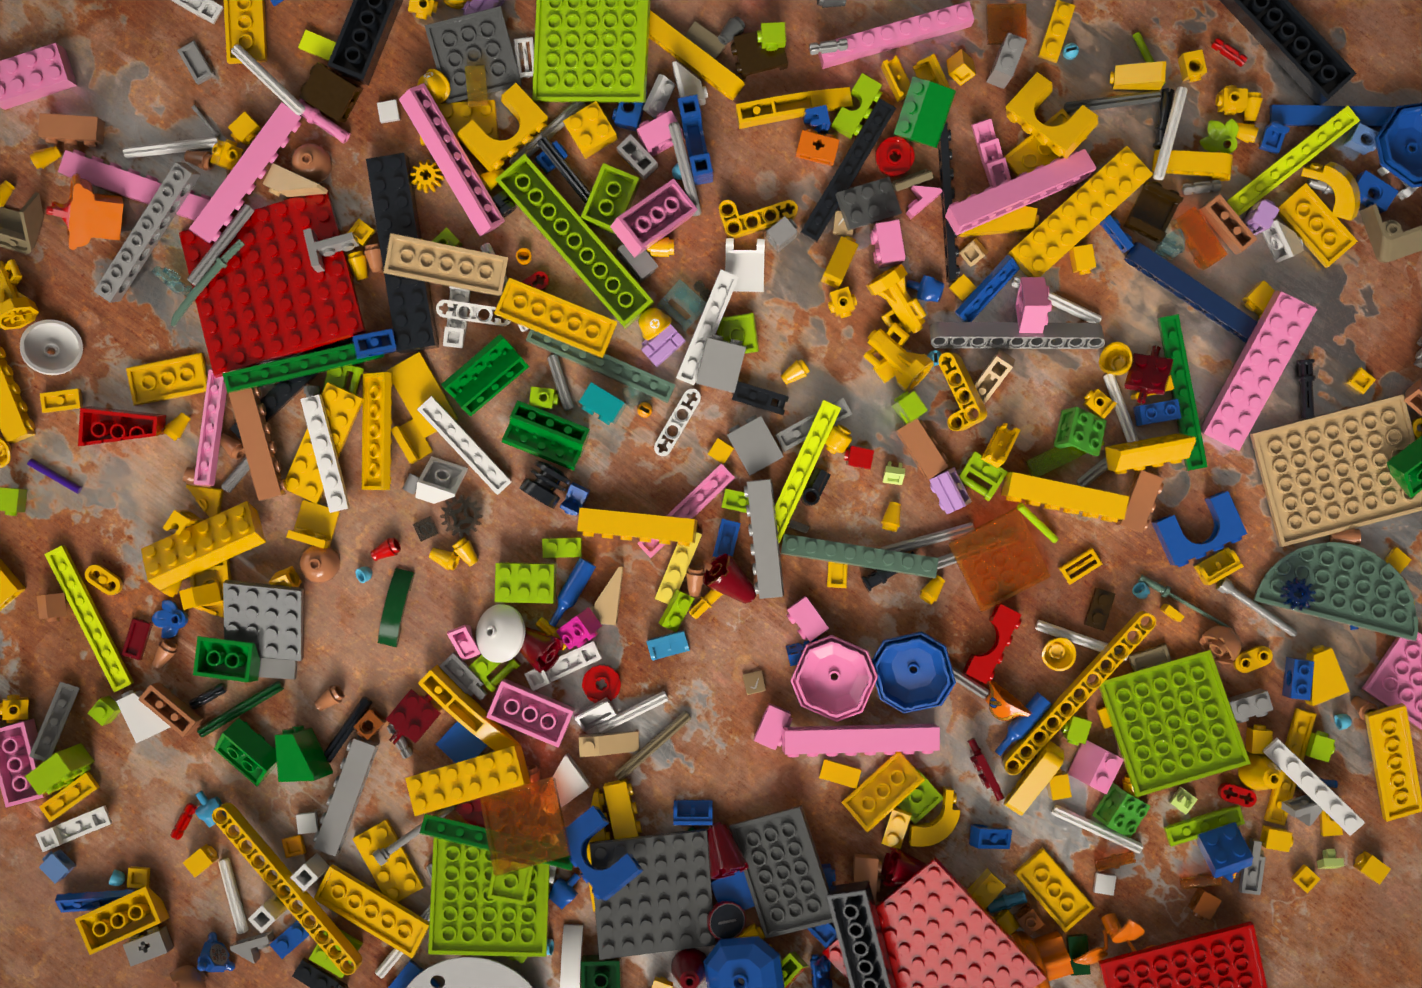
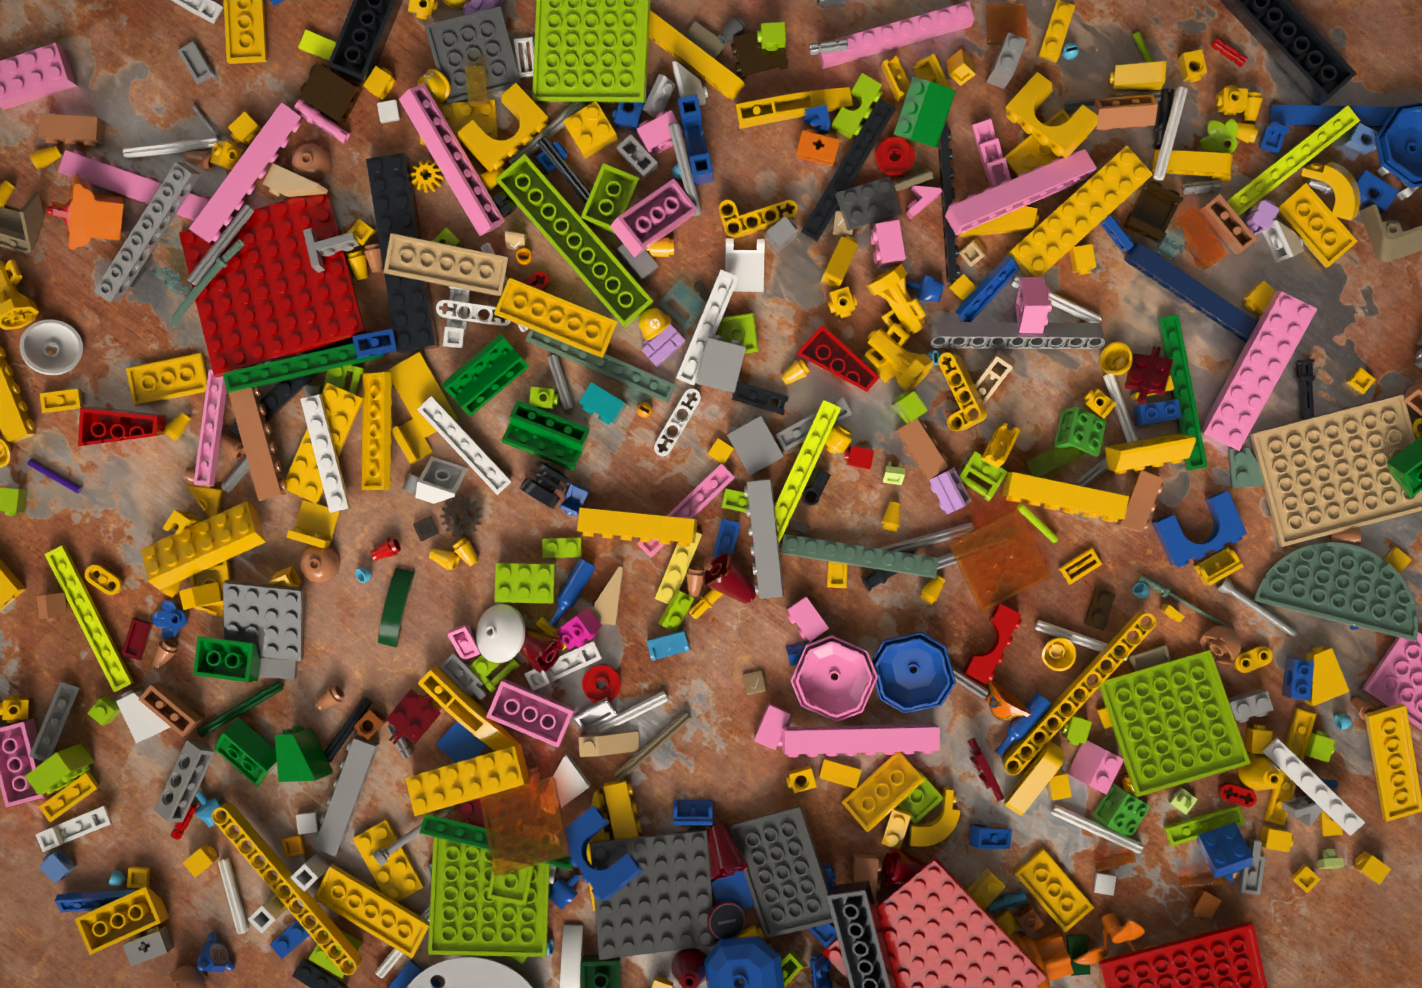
(184, 781): none -> light grey brick
(207, 696): black axle -> none
(249, 946): light grey slope -> none
(268, 79): white axle -> none
(380, 82): none -> yellow brick
(515, 240): none -> tan slope
(808, 784): none -> yellow brick
(832, 355): none -> red wedge
(1125, 111): none -> nougat brick
(1243, 469): none -> sand green wing
(1304, 589): clear blue gear -> none

